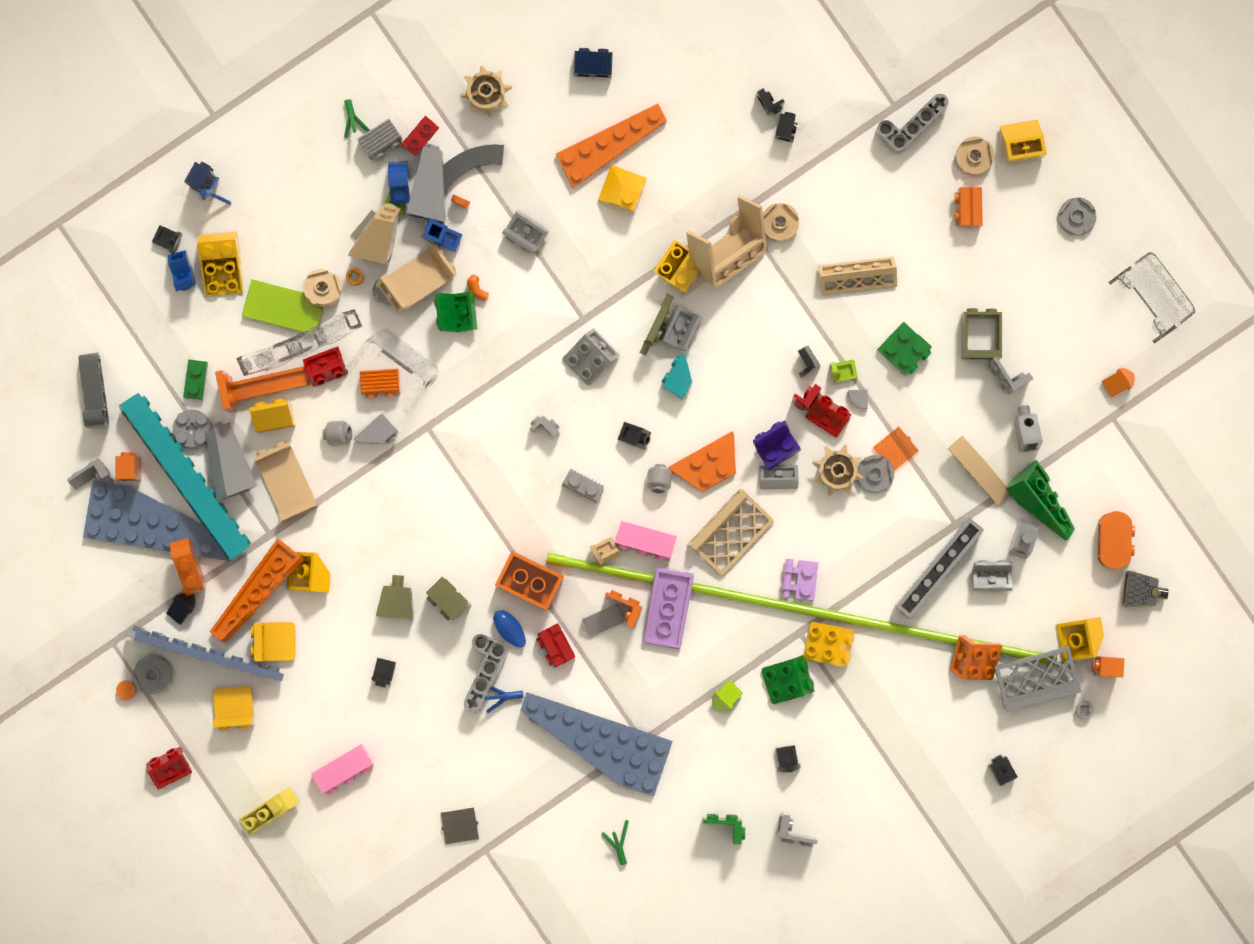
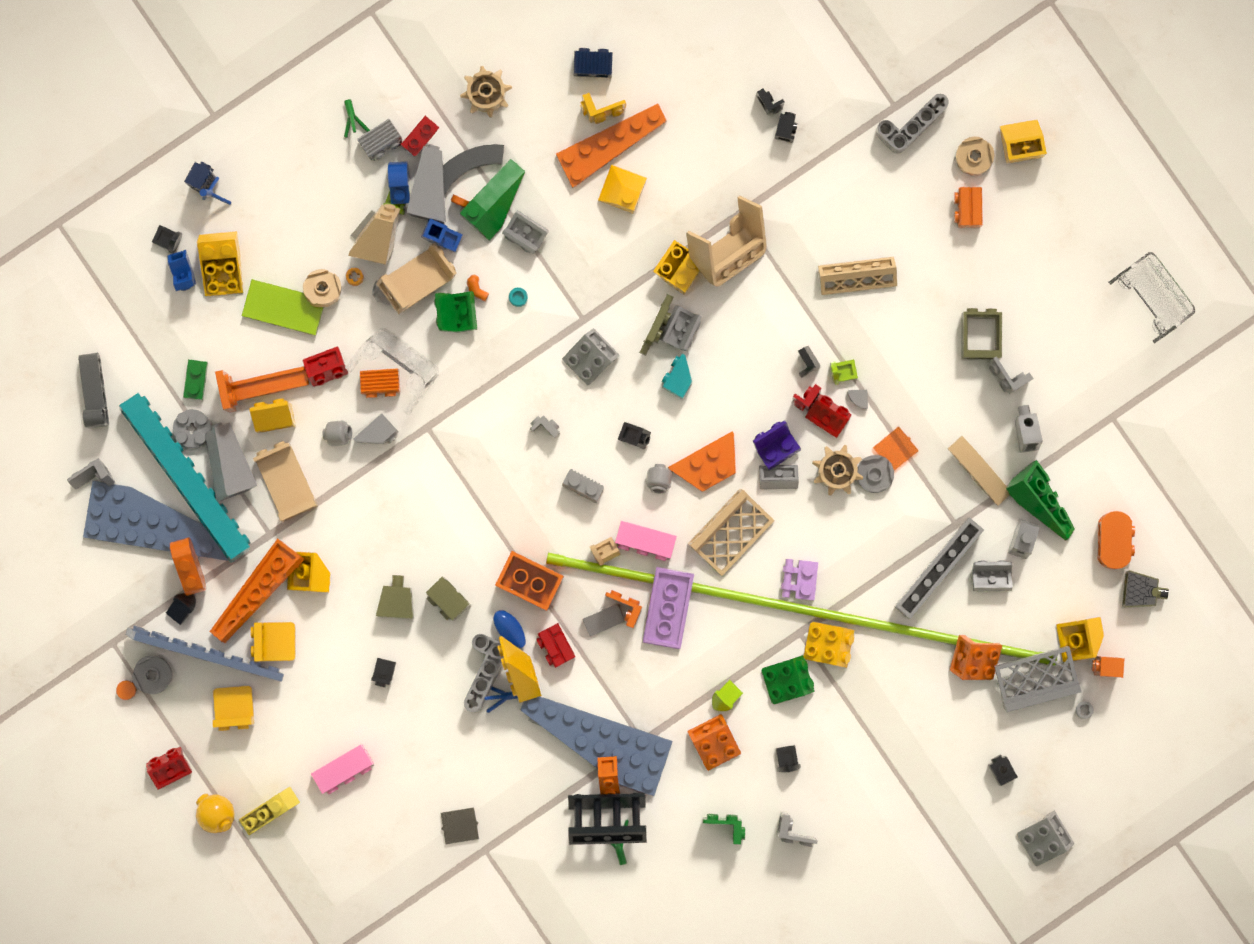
(128, 467): orange brick -> none
(214, 813): none -> yellow brick
(301, 344): clear arch -> none
(491, 204): none -> green wedge
(518, 297): none -> teal tile
(520, 671): none -> yellow slope
(599, 116): none -> yellow bracket
(607, 834): none -> black fence
(608, 775): none -> orange bracket
(714, 742): none -> orange bracket
(791, 222): tan plate -> none
(905, 349): green plate -> none
(1045, 839): none -> light grey bracket
(1077, 216): light grey tile -> none
(1120, 381): orange tile -> none

